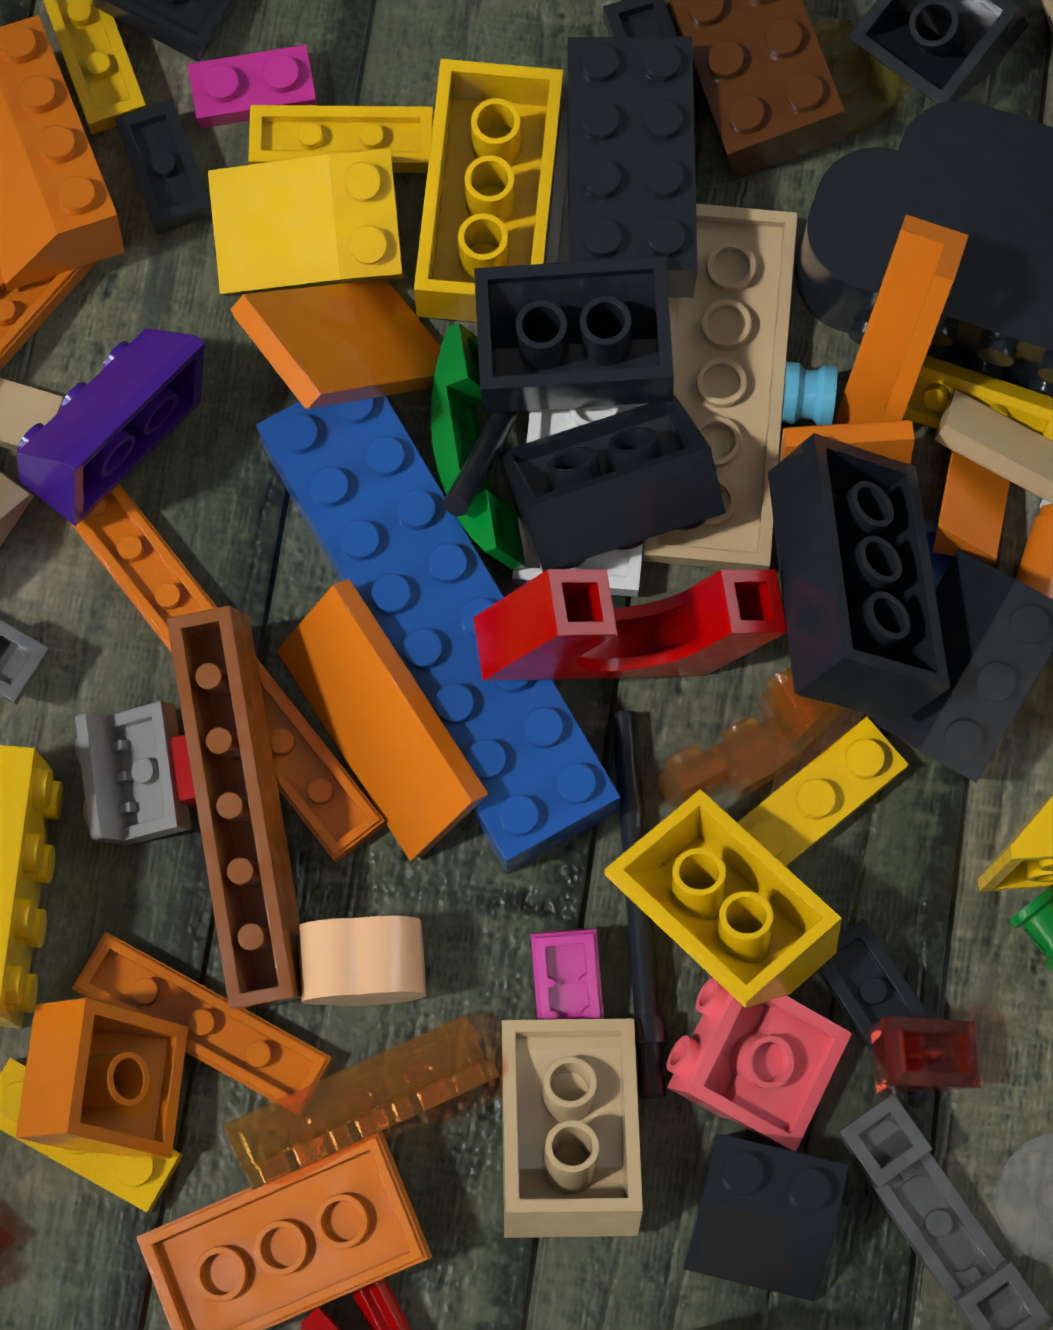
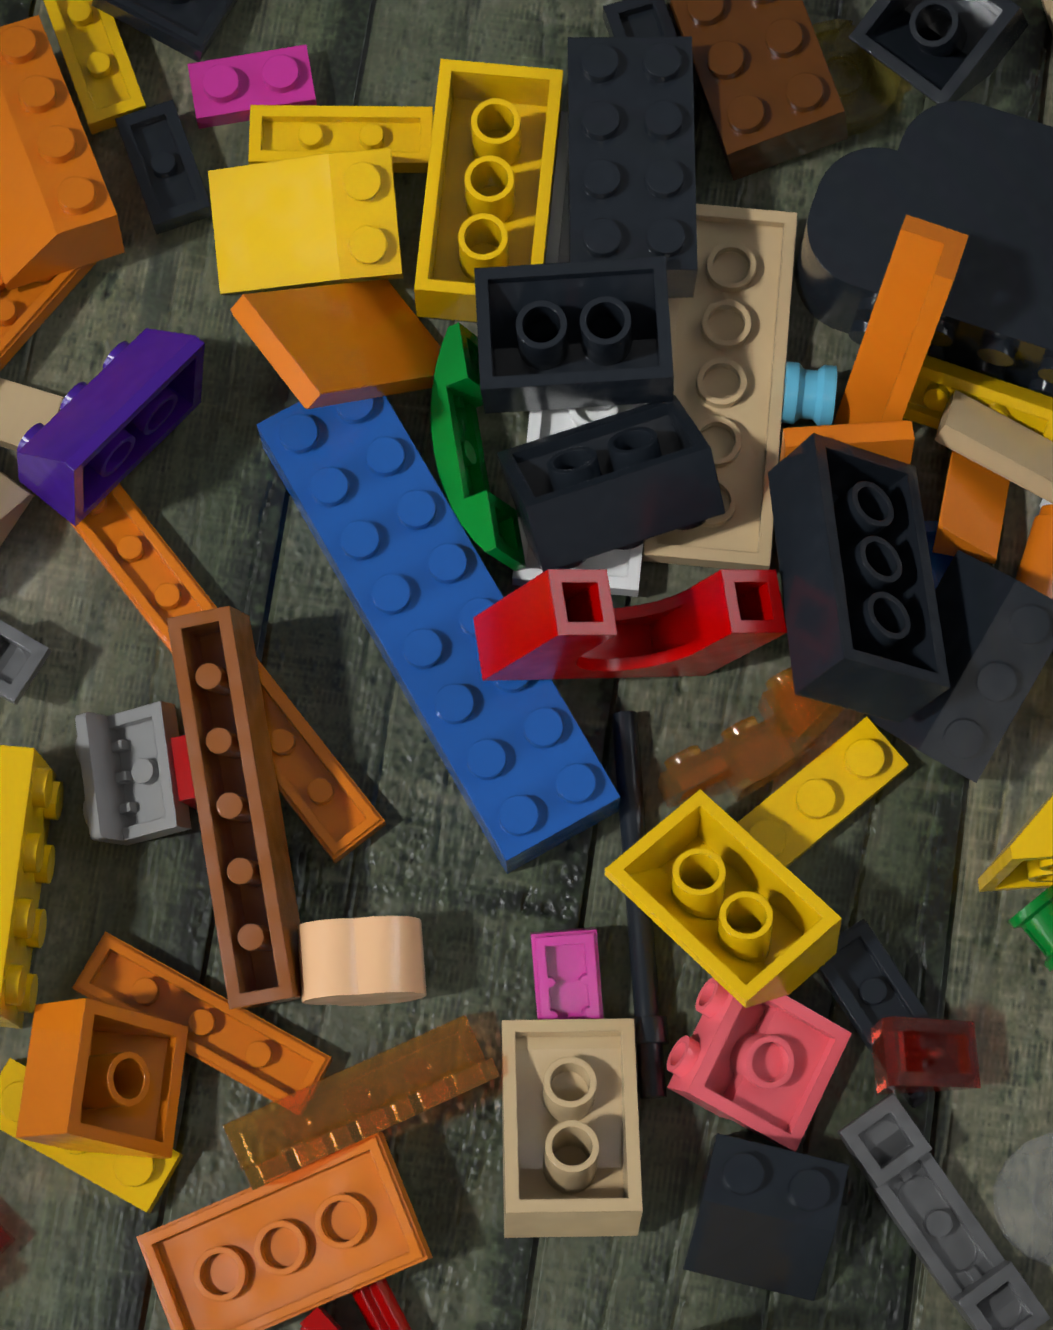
(381, 720): orange tile -> none
(479, 462): black bar -> none

